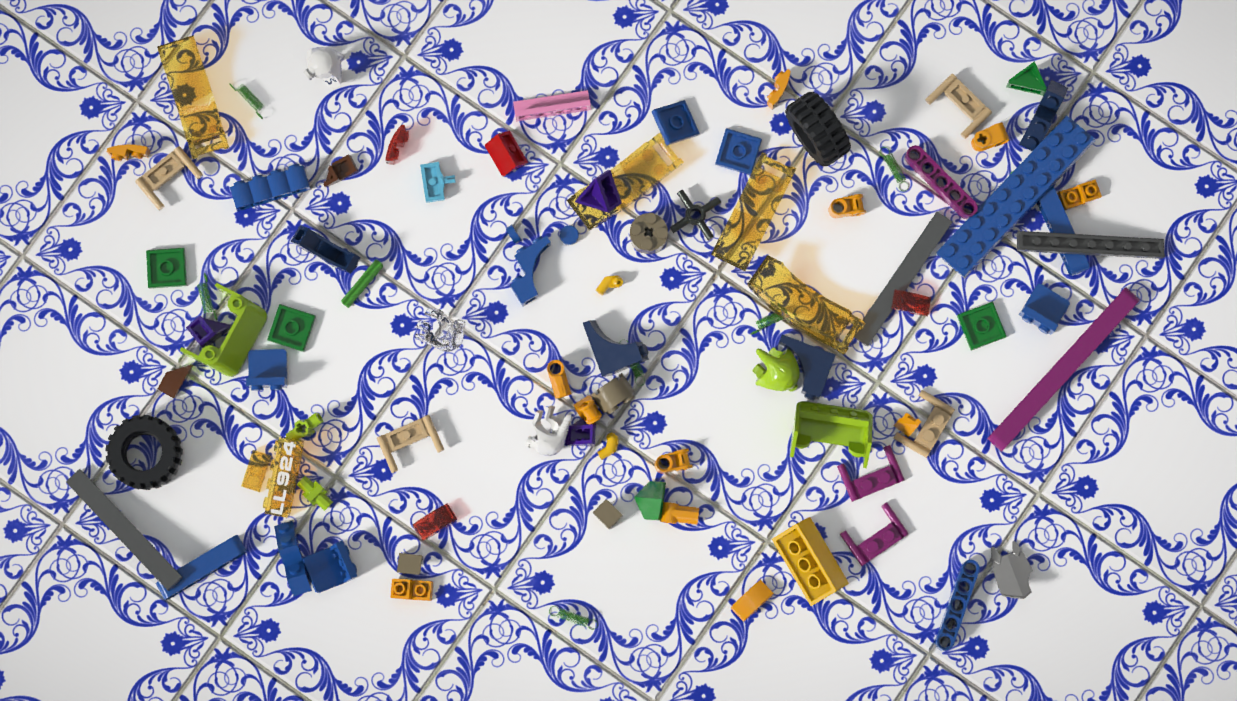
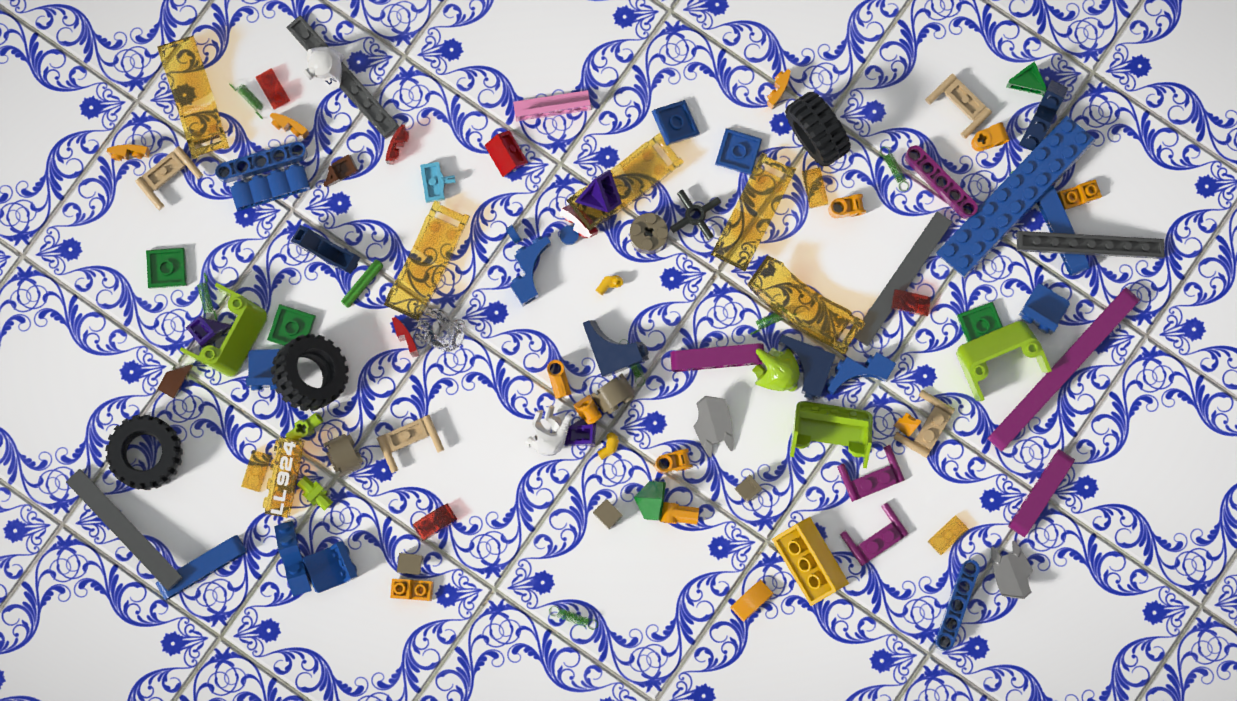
(251, 161): none -> blue beam
(272, 88): none -> clear red slope
(284, 122): none -> light orange slope
(328, 360): none -> black tyre
(343, 455): none -> dark tan brick
(349, 83): none -> dark grey tile
(403, 334): none -> red slope
(426, 262): none -> clear yellow windscreen
(571, 216): none -> slope
(713, 423): none -> light grey shield
(715, 357): none -> magenta beam
(748, 488): none -> dark tan panel
(814, 188): none -> clear yellow plate
(848, 369): none -> blue arch
(947, 535): none -> clear yellow plate
(976, 352): none -> lime windscreen
(1041, 493): none -> magenta beam

